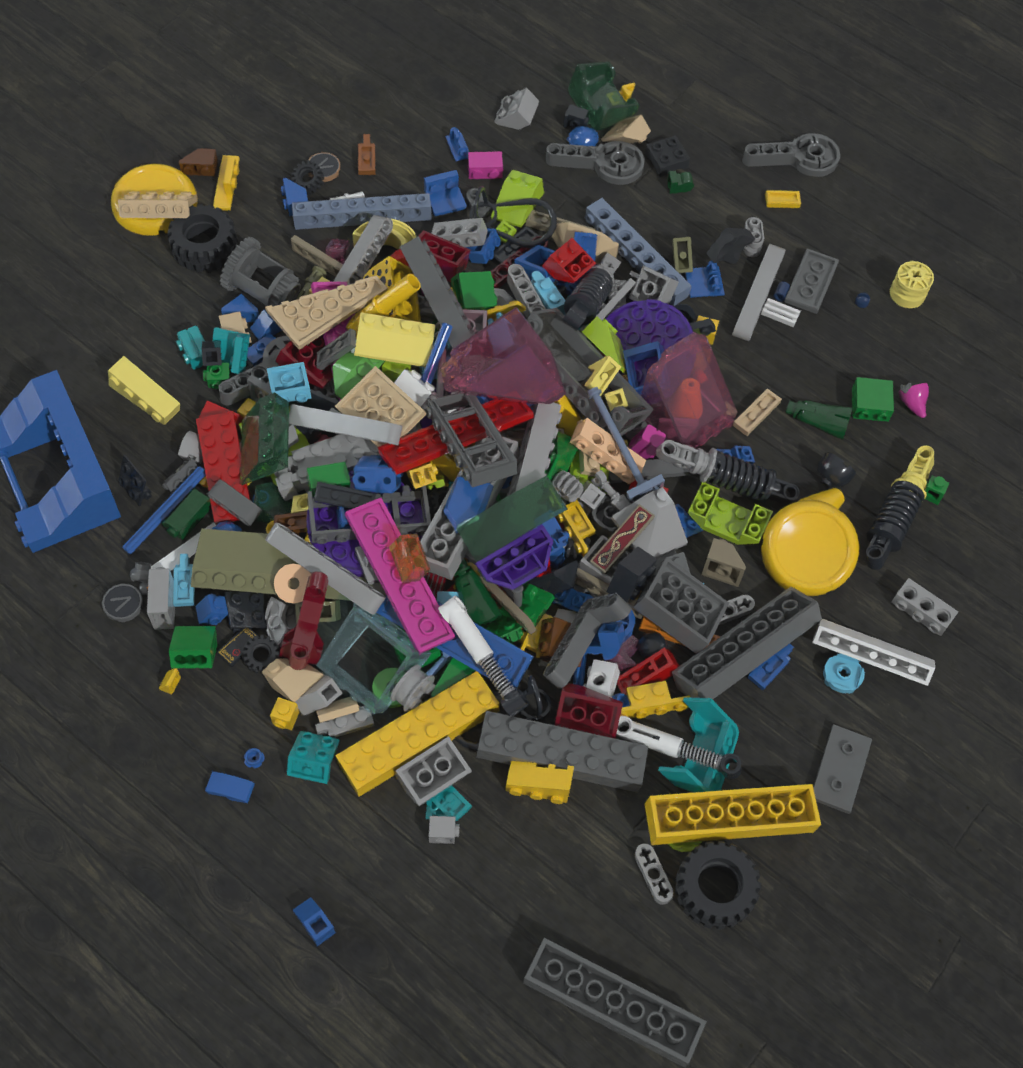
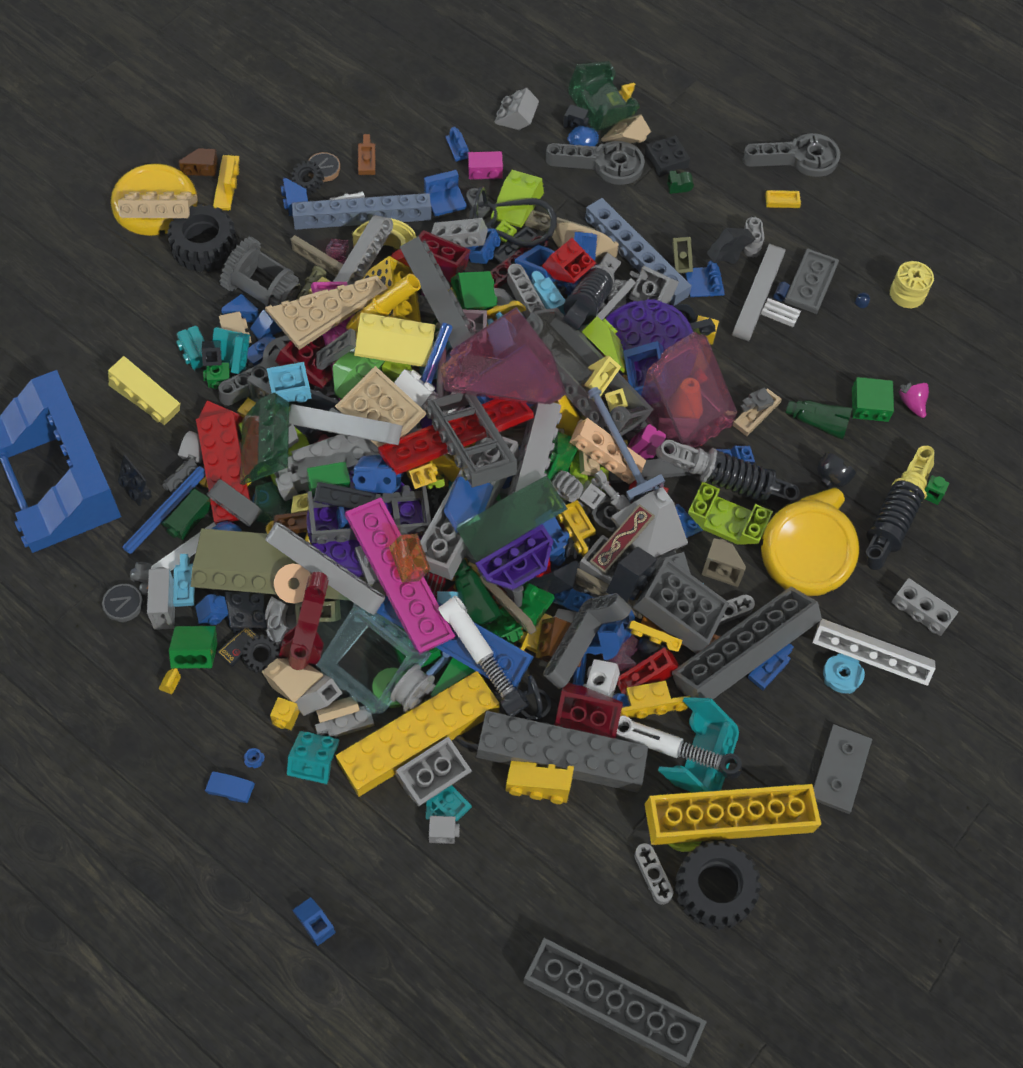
(655, 635): none -> yellow hinge
(759, 400): none -> dark grey plate

